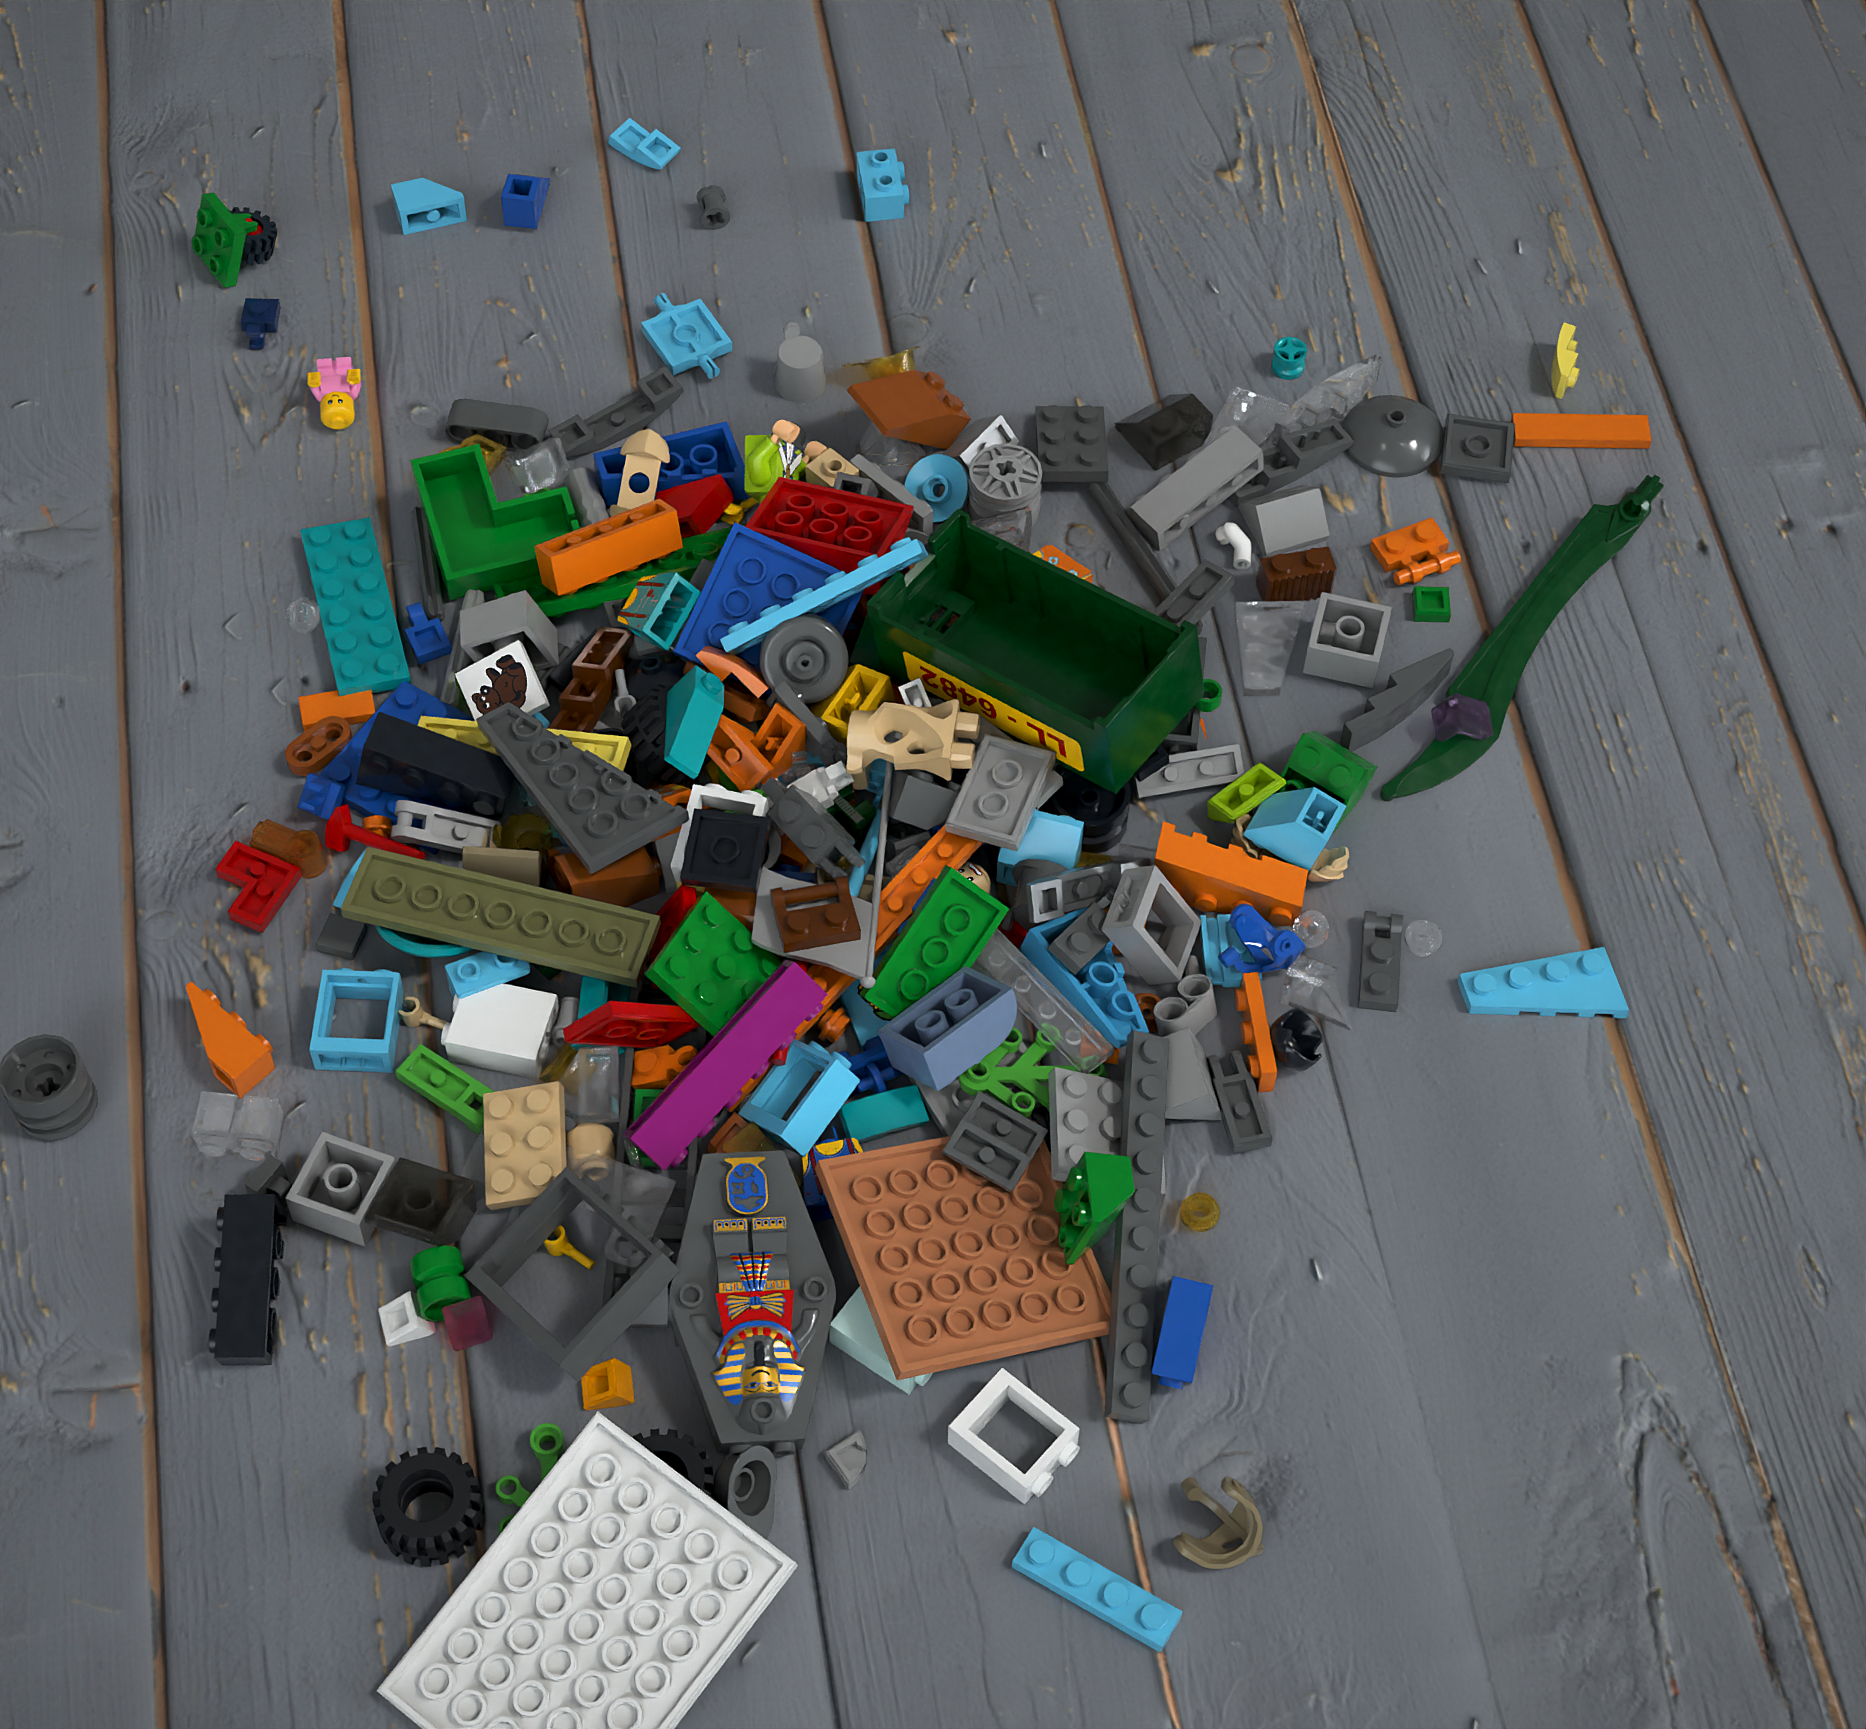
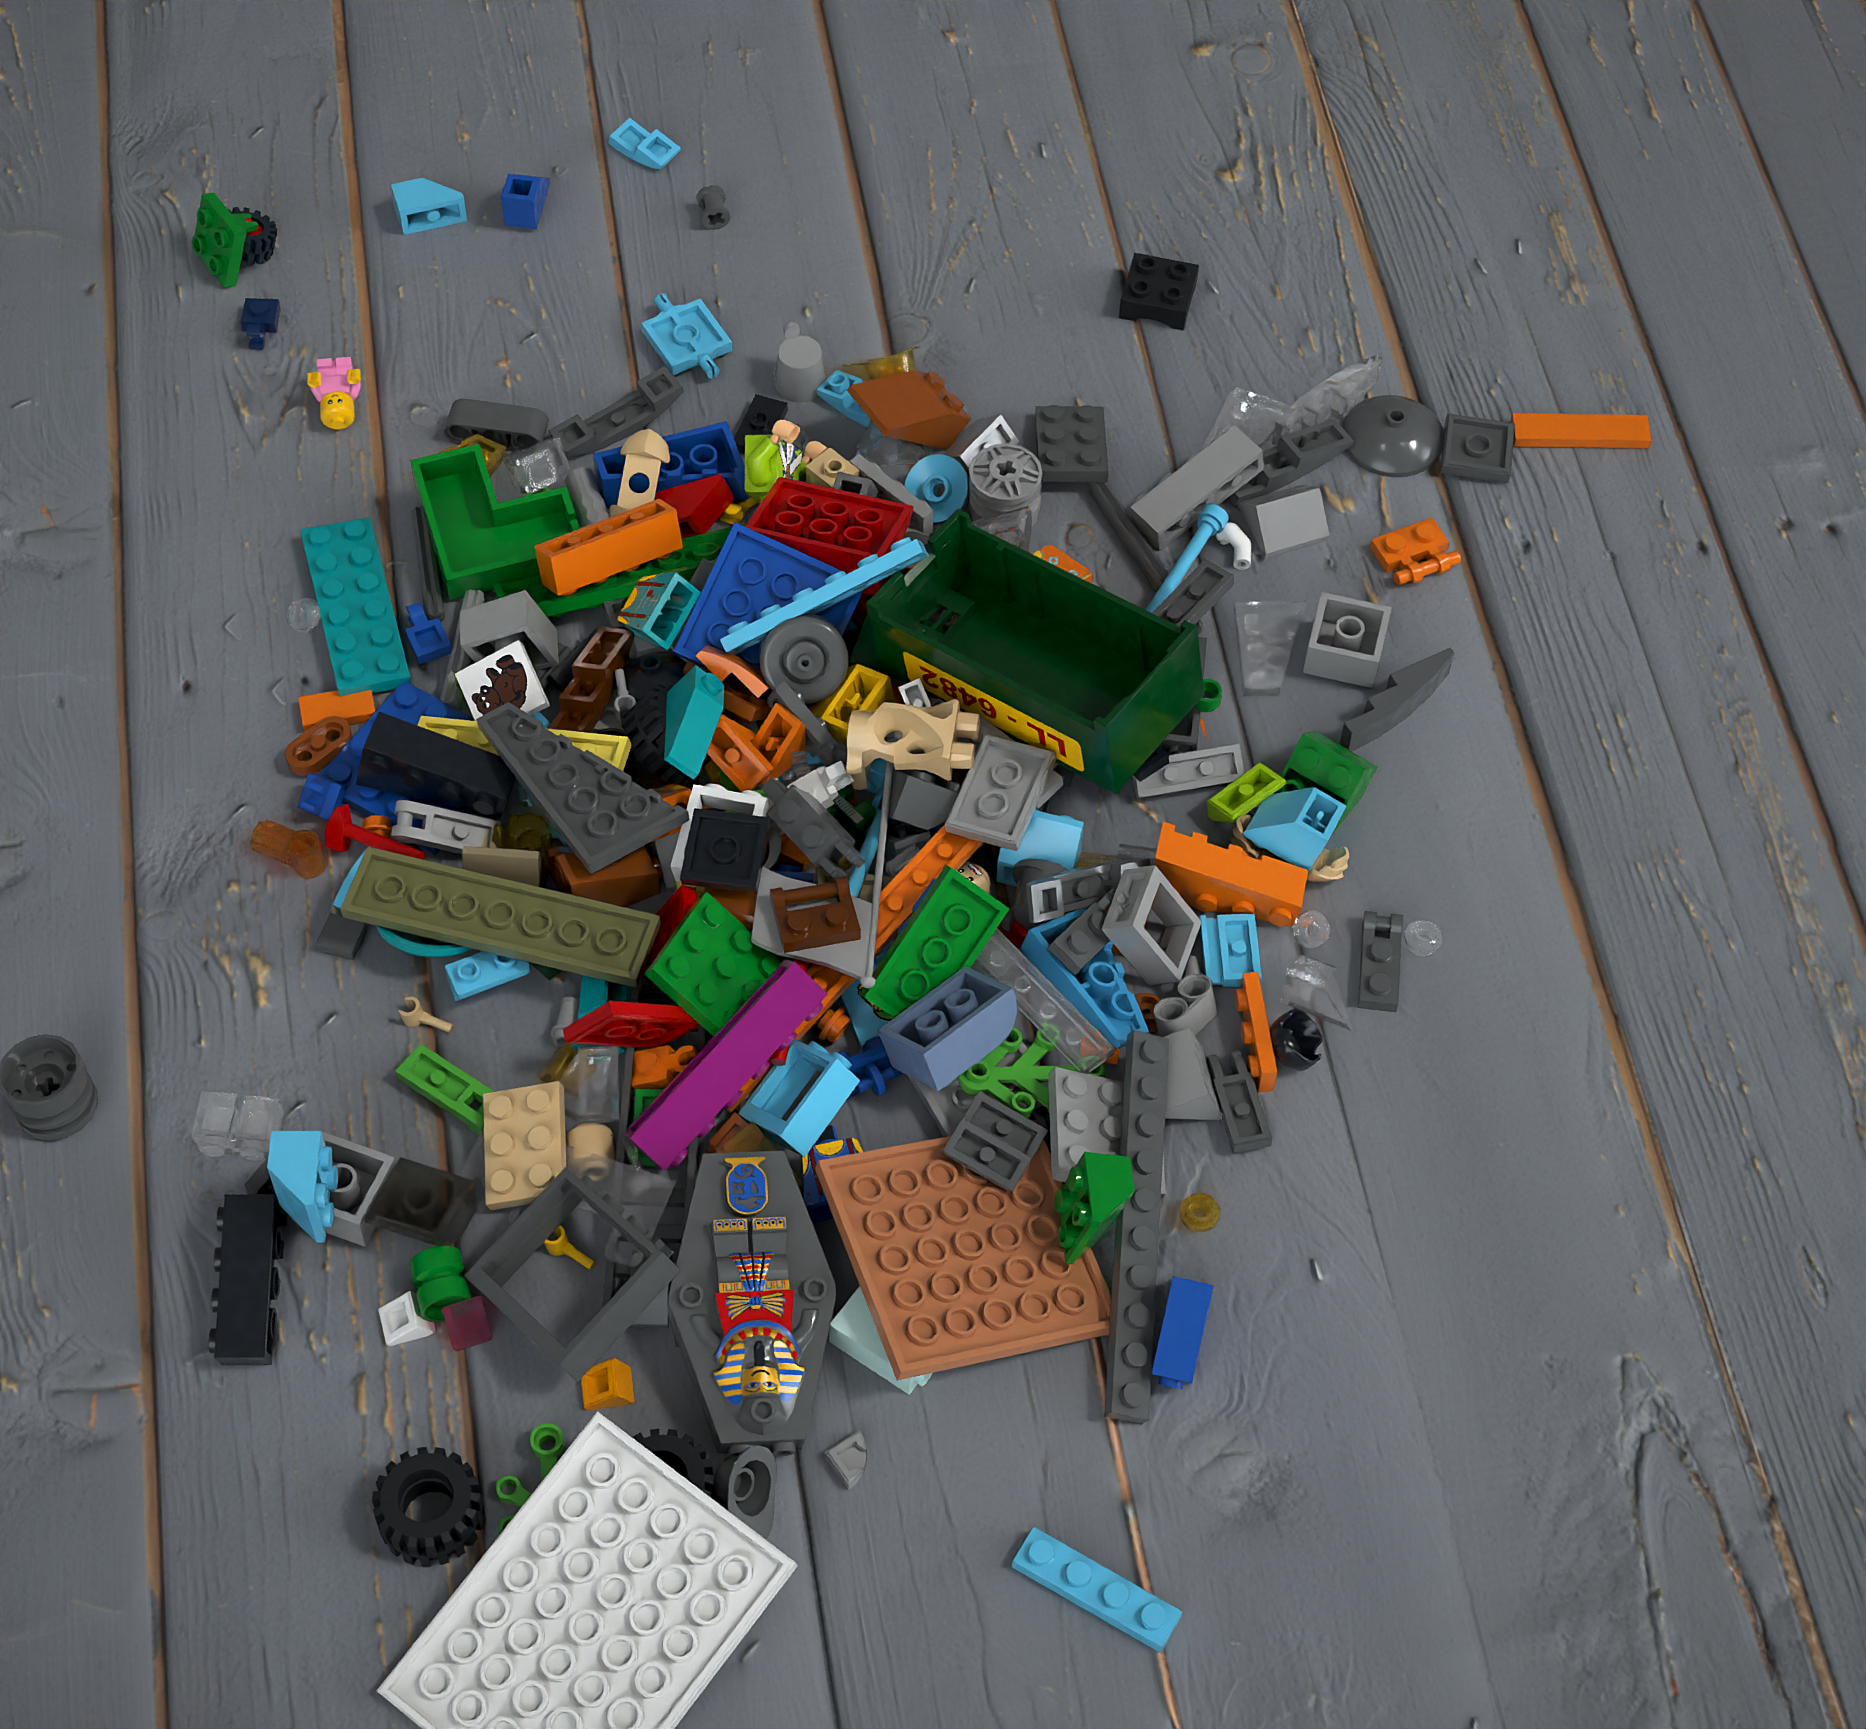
(233, 1052): orange slope -> none
(264, 883): red plate -> none
(303, 1179): none -> medium azure slope
(356, 1053): medium azure window -> none
(502, 1029): white brick -> none
(760, 419): none -> black plate
(836, 395): none -> medium azure slope
(881, 185): medium azure brick -> none
(883, 1113): teal slope -> none
(983, 1408): white window -> none
(1100, 810): black wheel -> none
(1158, 290): none -> black brick
(1167, 429): clear smoke slope -> none
(1209, 1550): dark tan helmet -> none
(1210, 522): none -> medium azure piece
(1258, 934): blue helmet -> none
(1289, 358): teal wheel -> none
(1296, 575): reddish brown brick -> none
(1431, 604): green tile -> none
(1461, 716): clear purple bracket -> none
(1503, 656): dark green piece -> none
(1561, 983): medium azure wing -> none
(1563, 369): light yellow slope -> none

